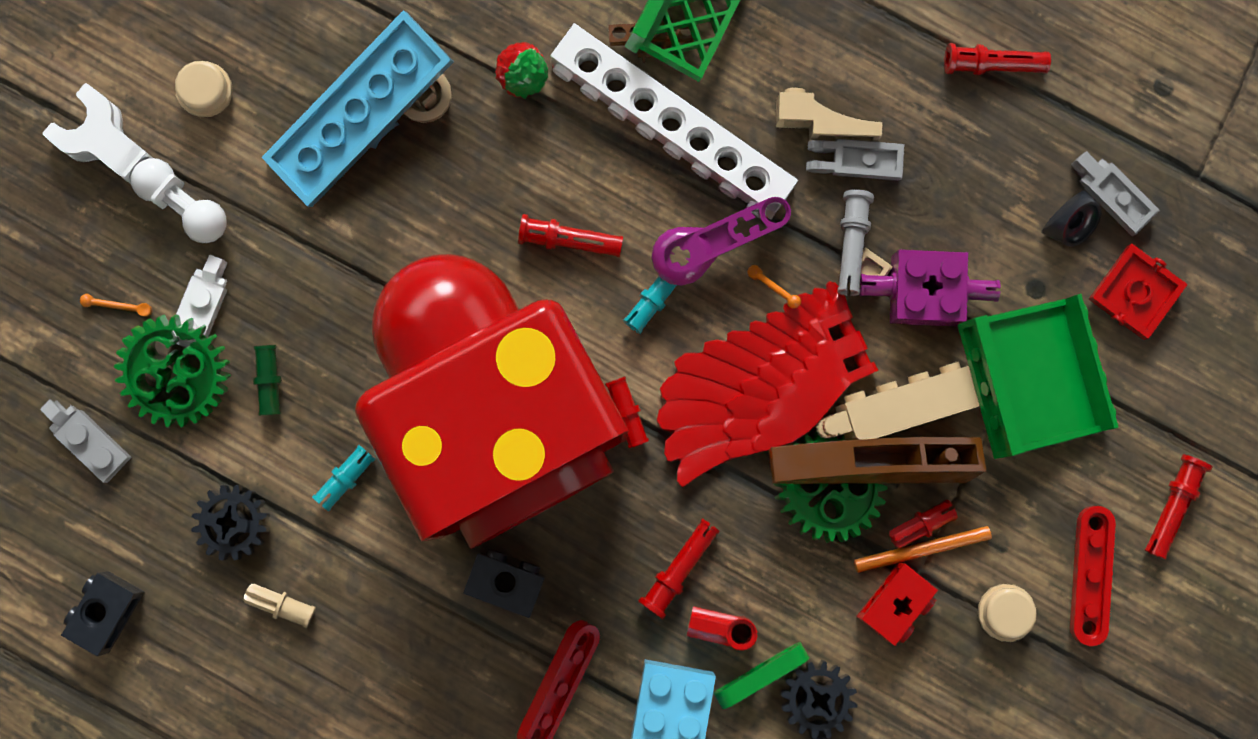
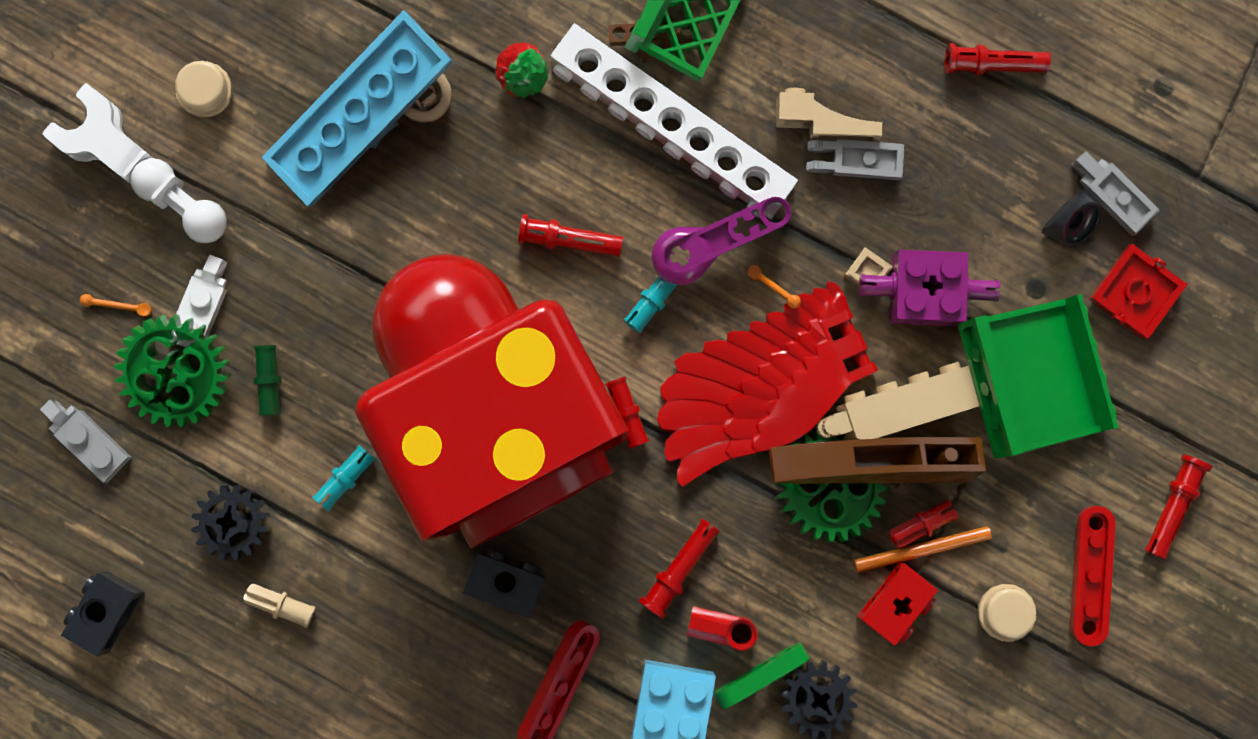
(855, 226): light grey pin -> none

